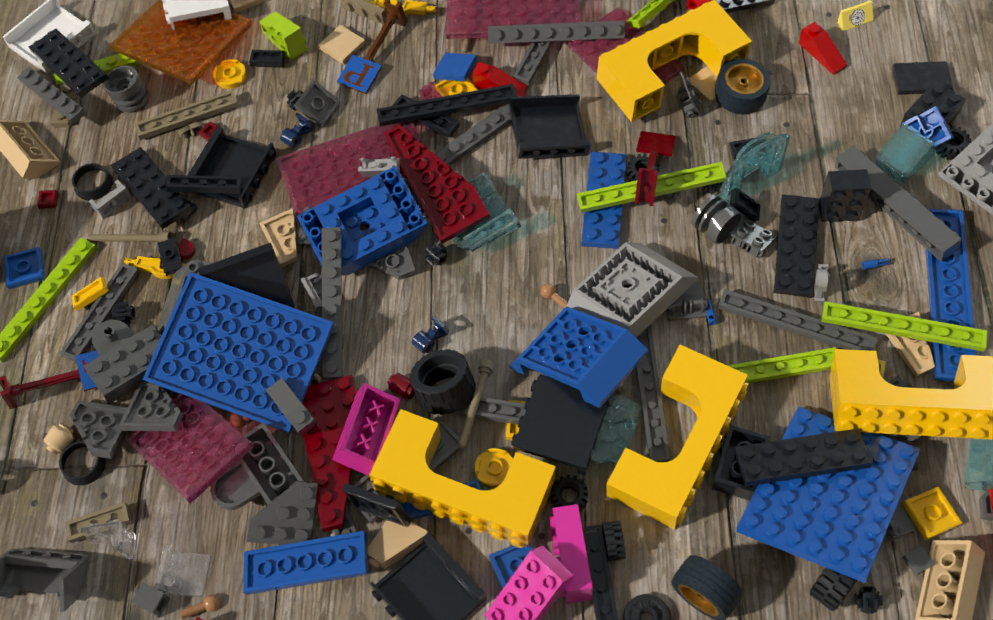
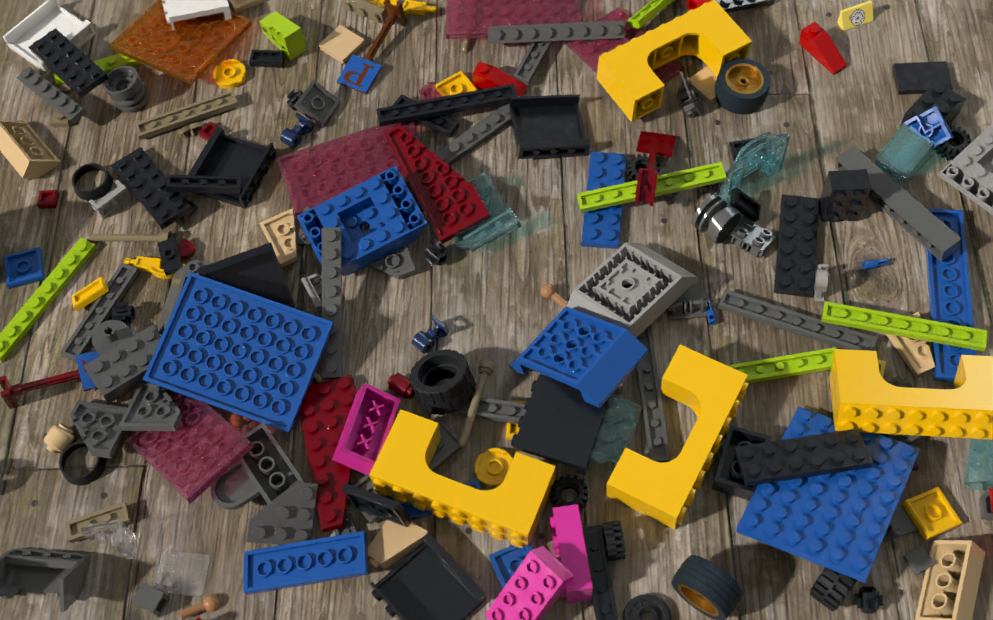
(292, 407): dark grey slope -> none
(373, 167): light grey hinge -> none
(455, 66): blue tile -> none

